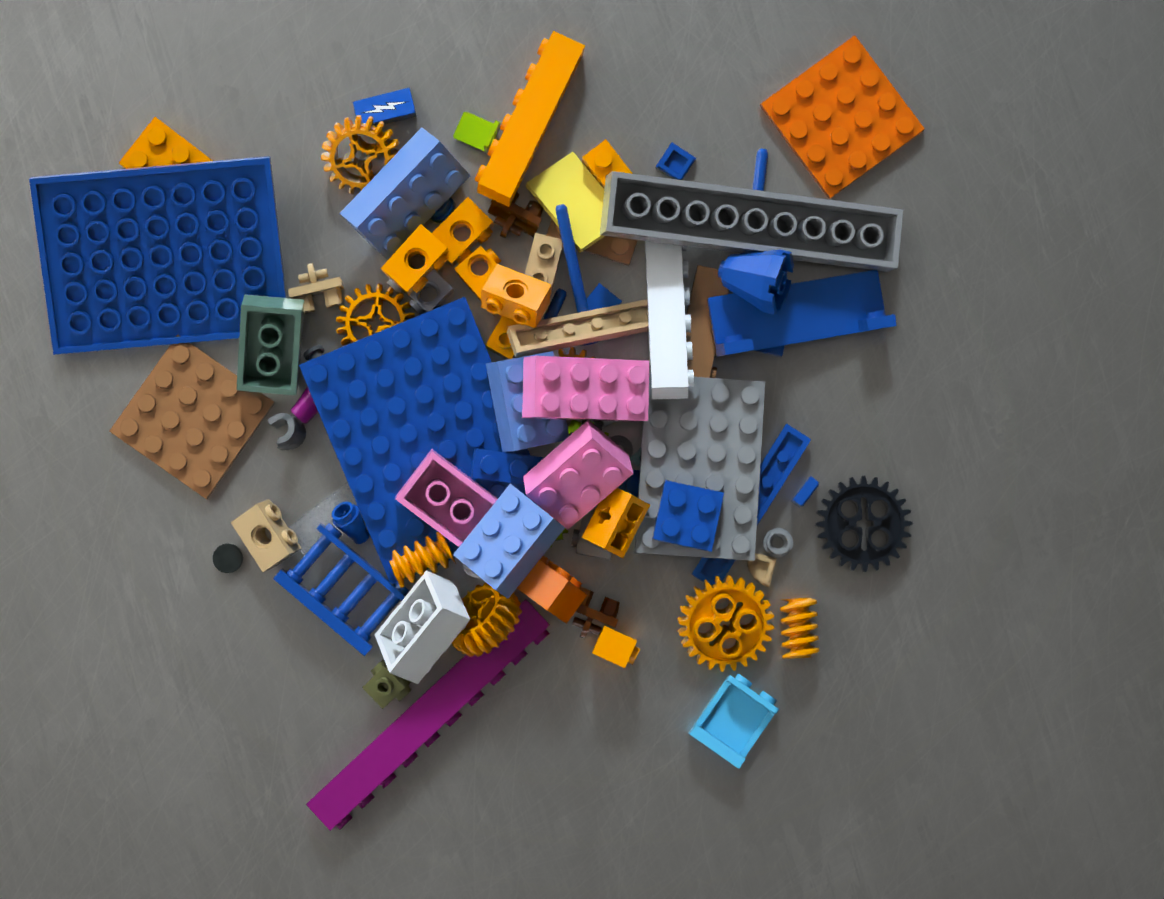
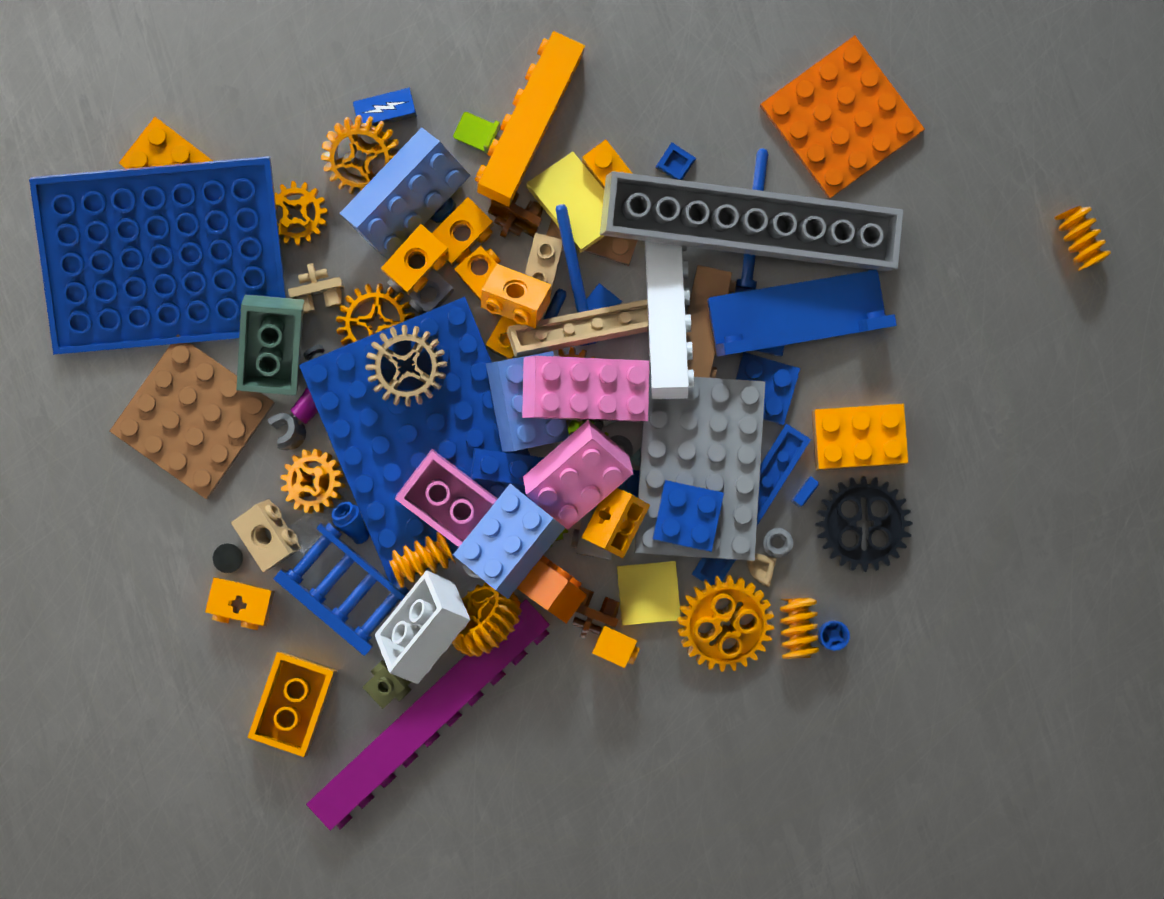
(257, 600): none -> light orange brick
(292, 704): none -> light orange brick
(300, 480): none -> light orange gear
(305, 203): none -> light orange gear
(394, 383): none -> tan gear
(648, 593): none -> light yellow tile
(734, 719): medium azure panel -> none
(759, 277): blue cone -> none
(779, 384): none -> blue plate
(837, 634): none -> blue wheel
(859, 437): none -> light orange brick
(1083, 236): none -> light orange piece

